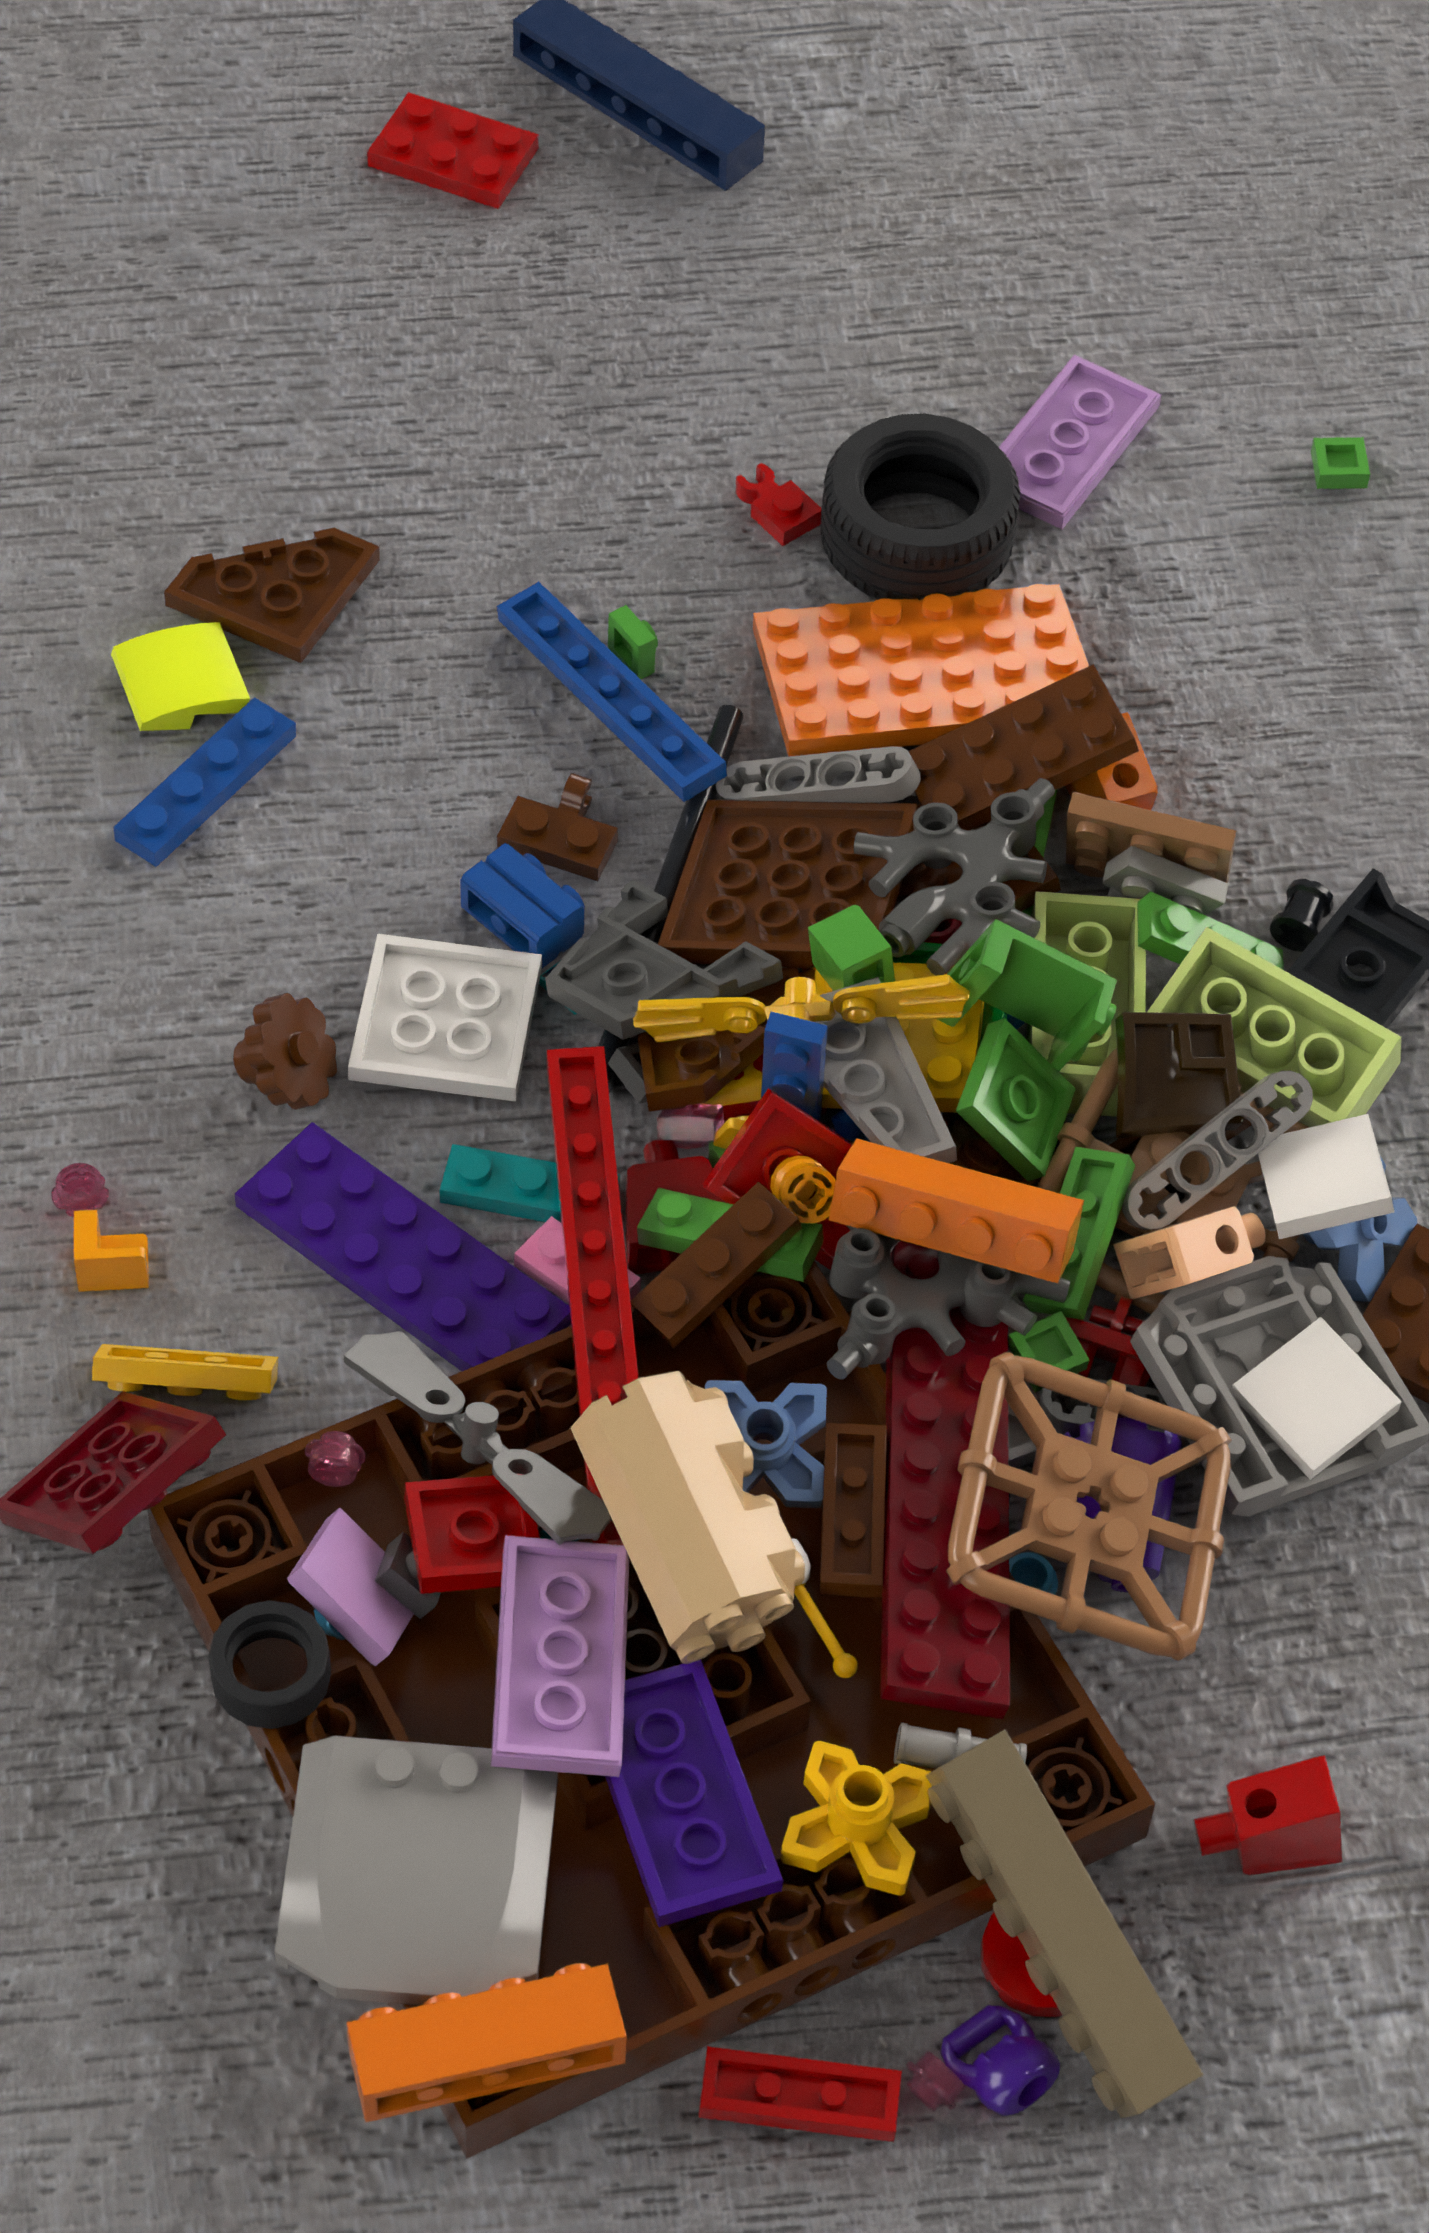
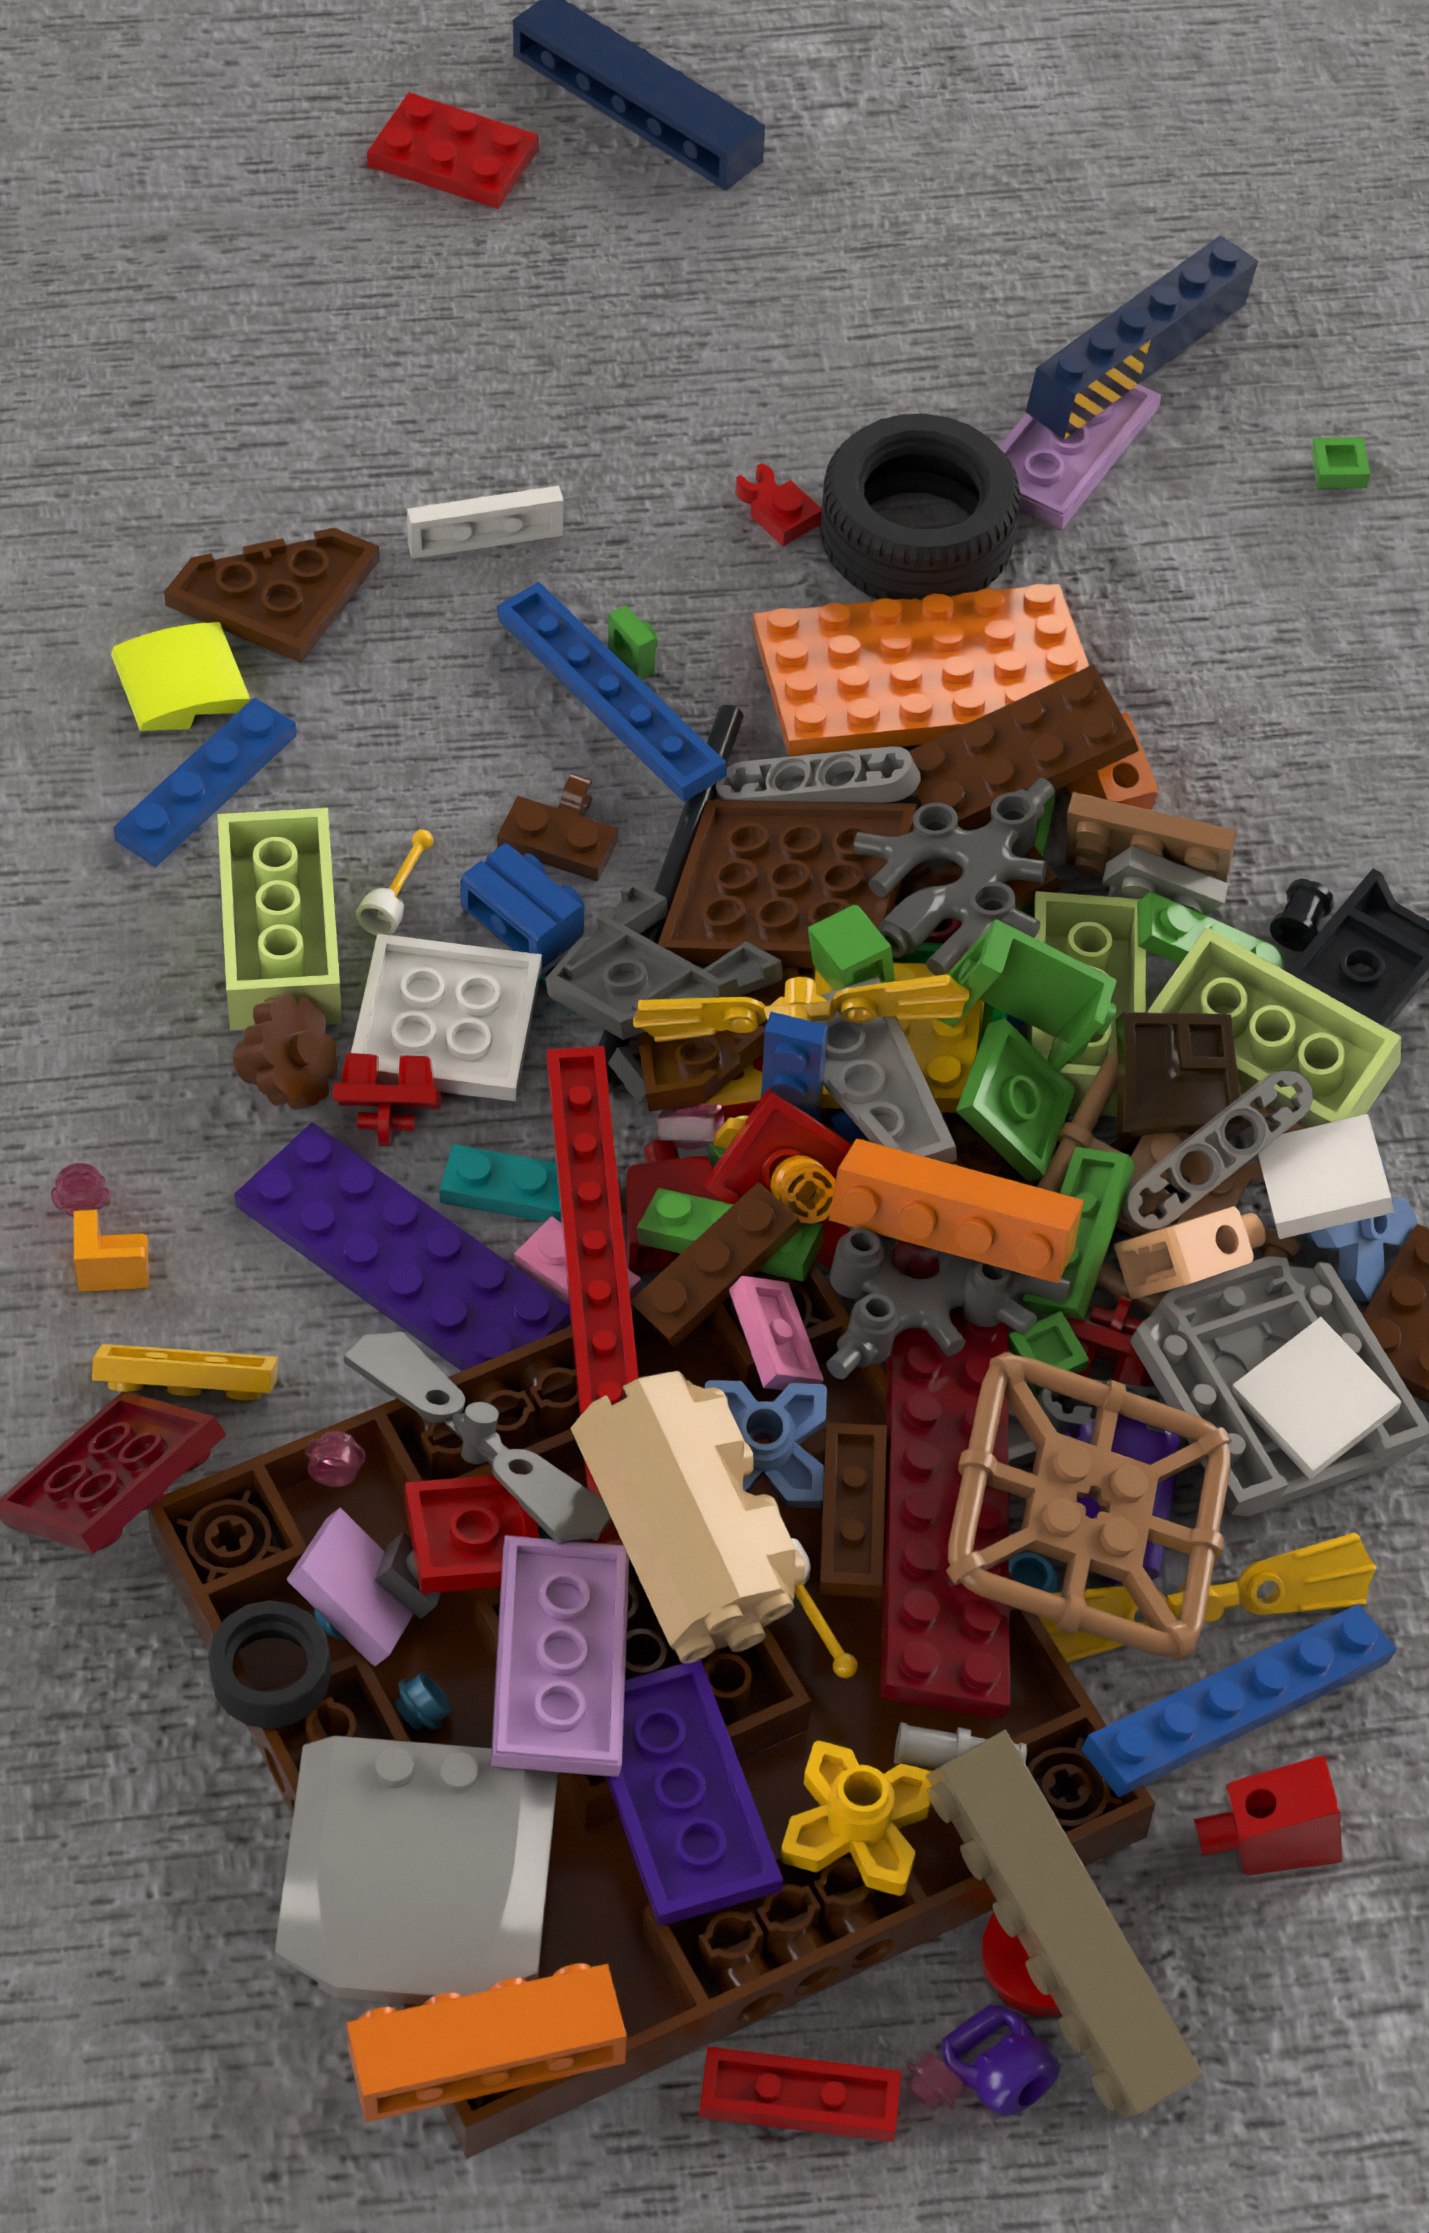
(278, 911): none -> yellowish green brick
(385, 899): none -> white hinge
(413, 1091): none -> red hips
(422, 1702): none -> dark azure plate
(485, 522): none -> white plate
(775, 1333): none -> bright pink plate
(1140, 337): none -> dark blue brick
(1237, 1700): none -> blue plate
(1304, 1580): none -> yellow piece

